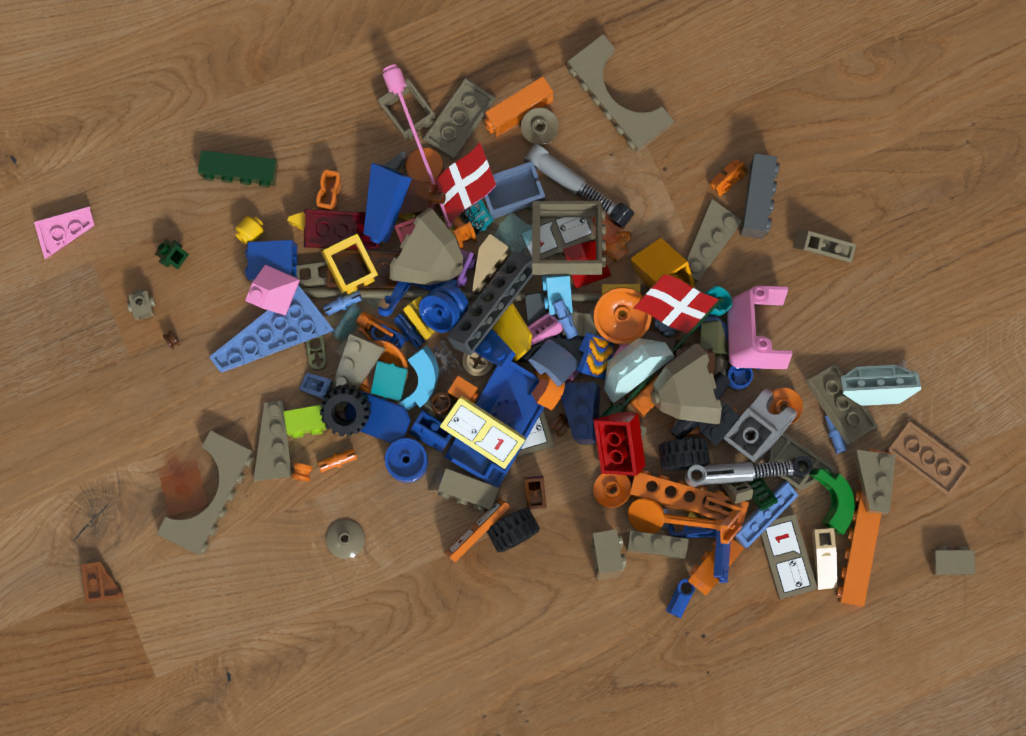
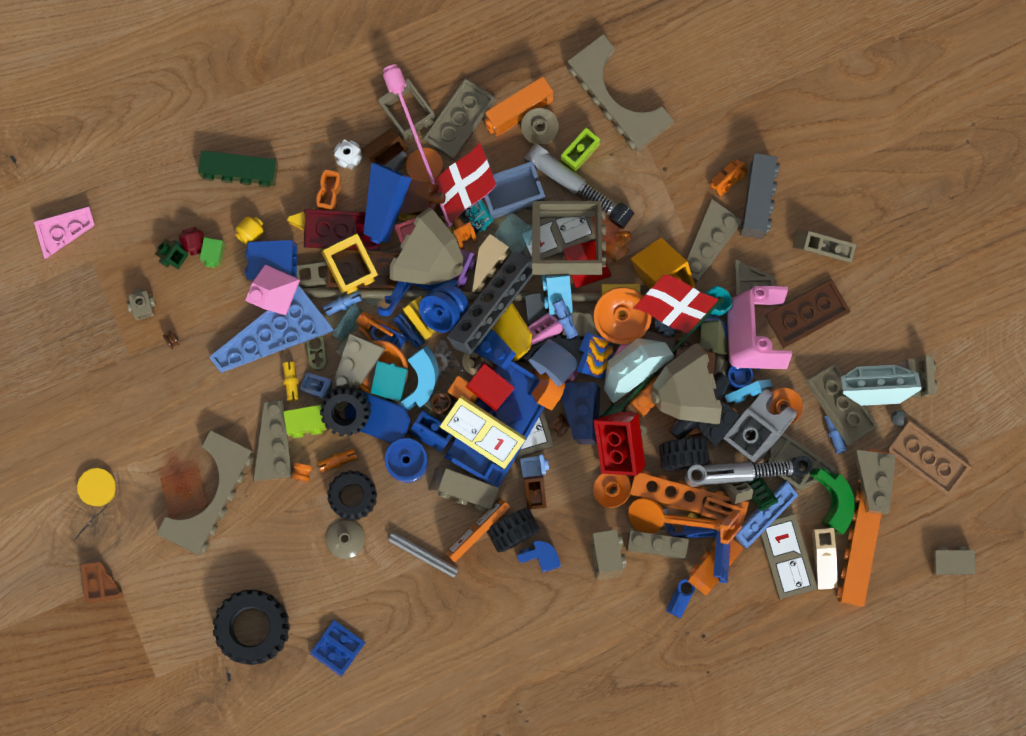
(96, 487): none -> yellow tile
(192, 240): none -> dark red head
(212, 252): none -> bright green brick
(232, 608): none -> black tyre
(290, 381): none -> yellow pin
(336, 488): none -> black tyre
(337, 648): none -> blue slope
(352, 158): none -> white brick
(384, 147): none -> reddish brown brick
(423, 554): none -> light grey axle
(490, 385): none -> red slope
(534, 466): none -> light blue bracket
(544, 552): none -> blue brick
(580, 150): none -> lime brick
(749, 277): none -> dark tan wing
(750, 390): none -> medium azure wing
(807, 313): none -> reddish brown tile
(898, 417): none -> dark grey hinge
(925, 367): none -> dark tan bracket

